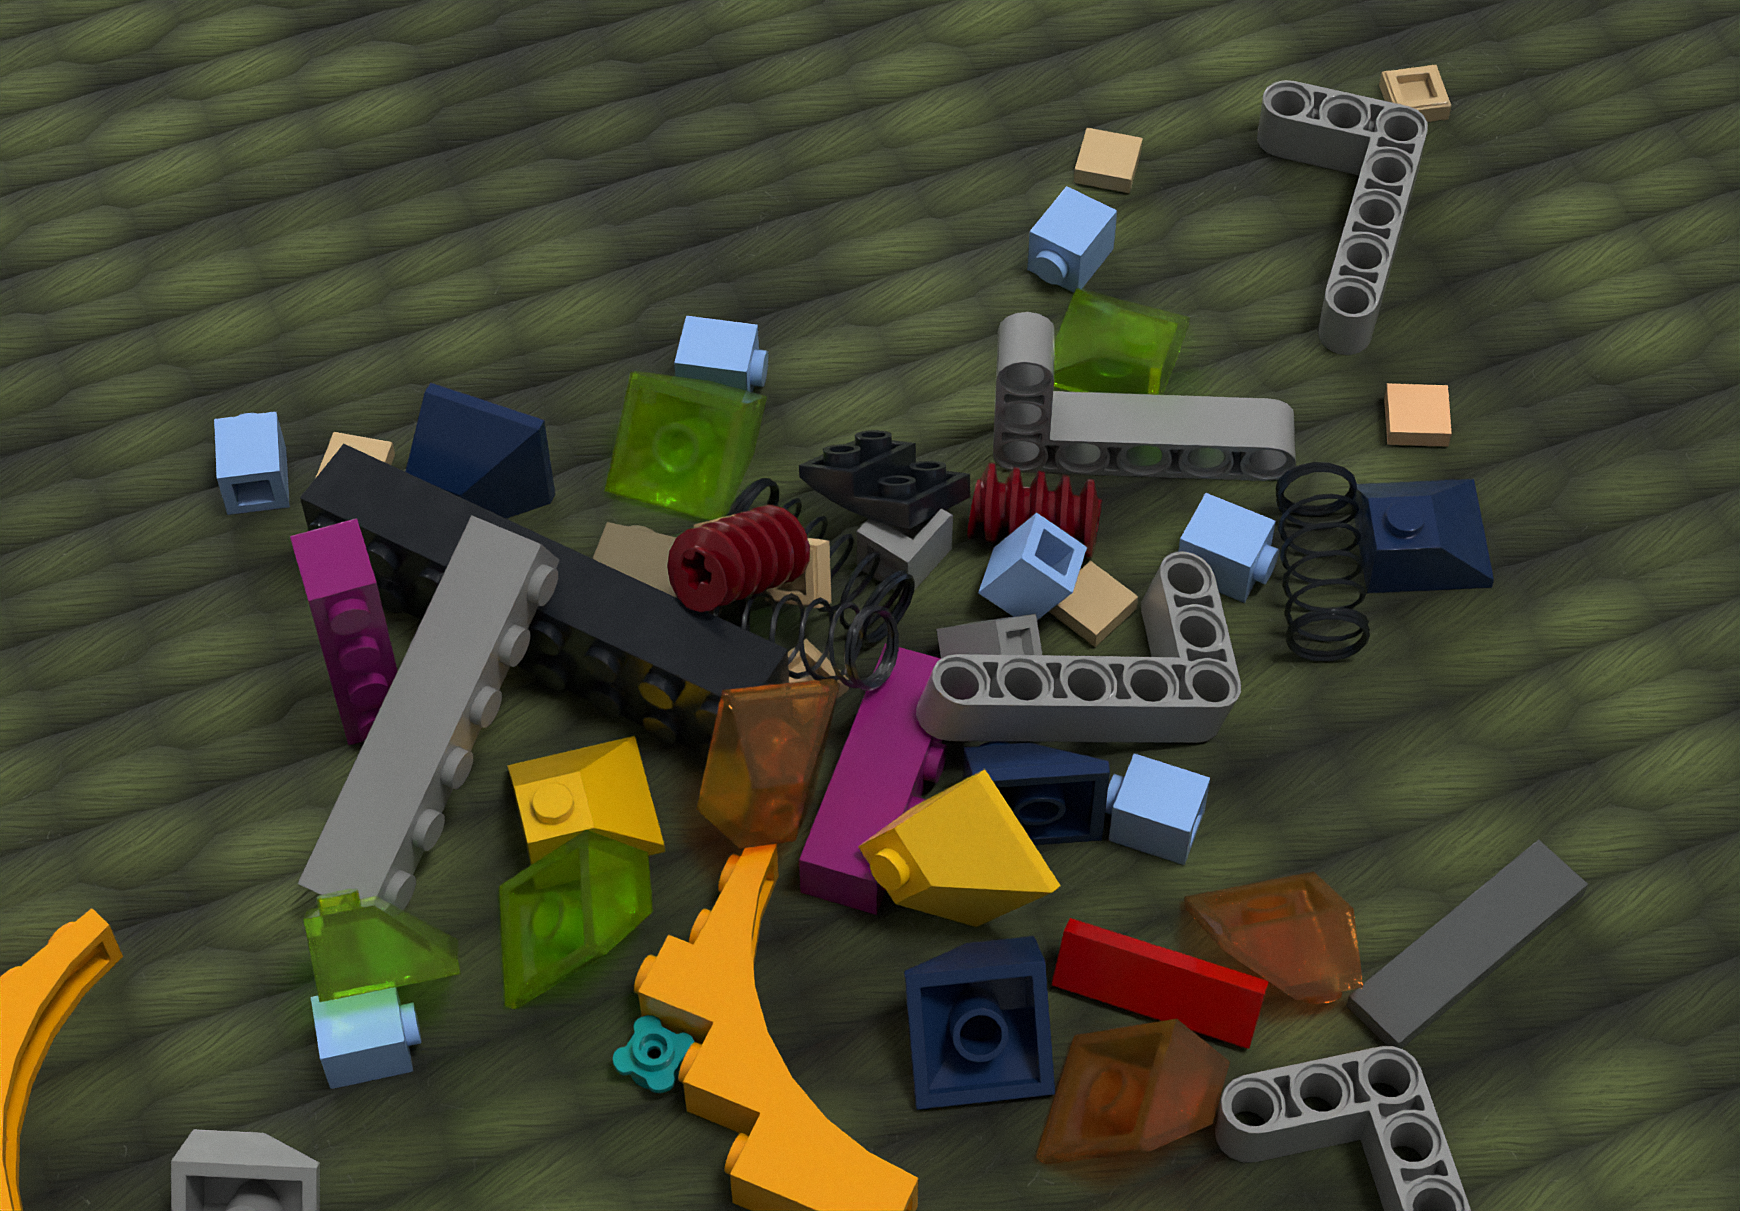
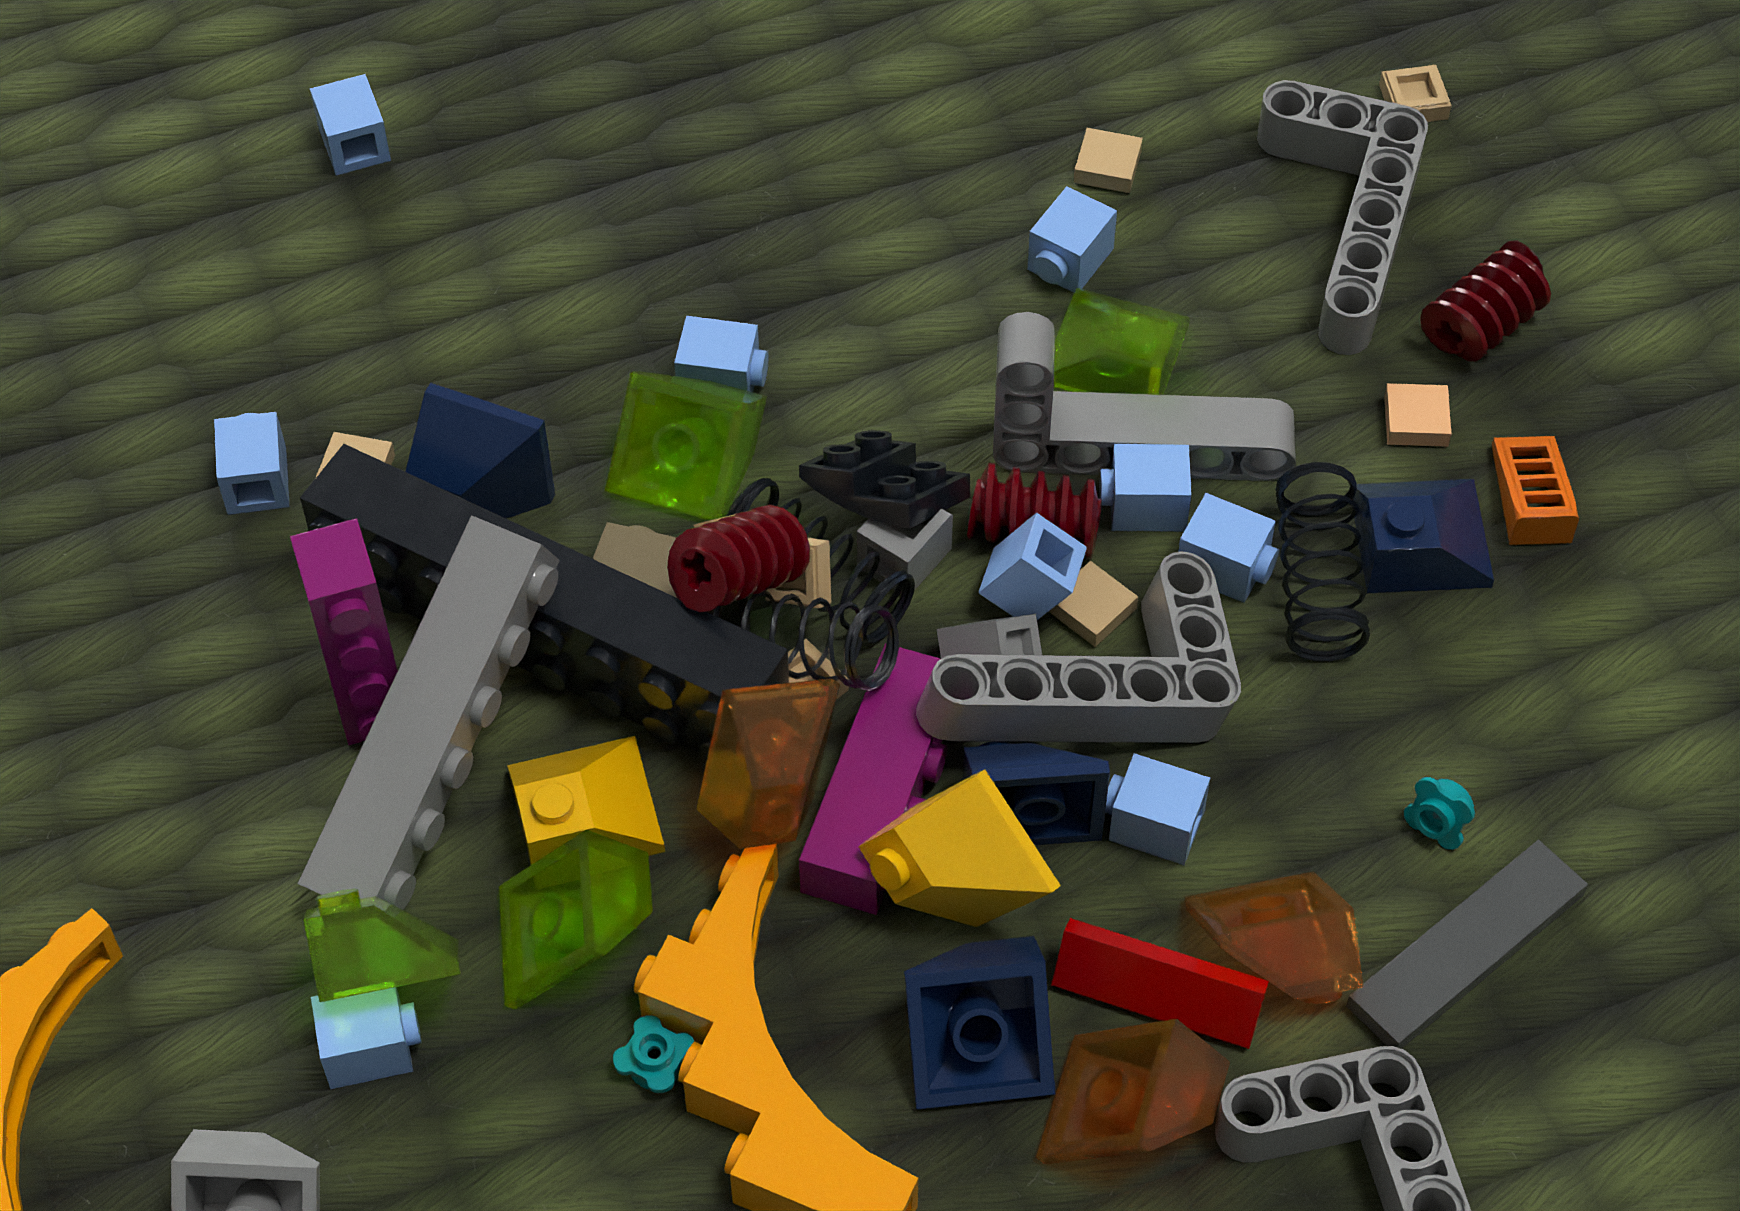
(350, 124): none -> light blue brick
(1147, 487): none -> light blue brick
(1440, 811): none -> teal plate
(1487, 303): none -> dark red piece
(1534, 524): none -> orange slope

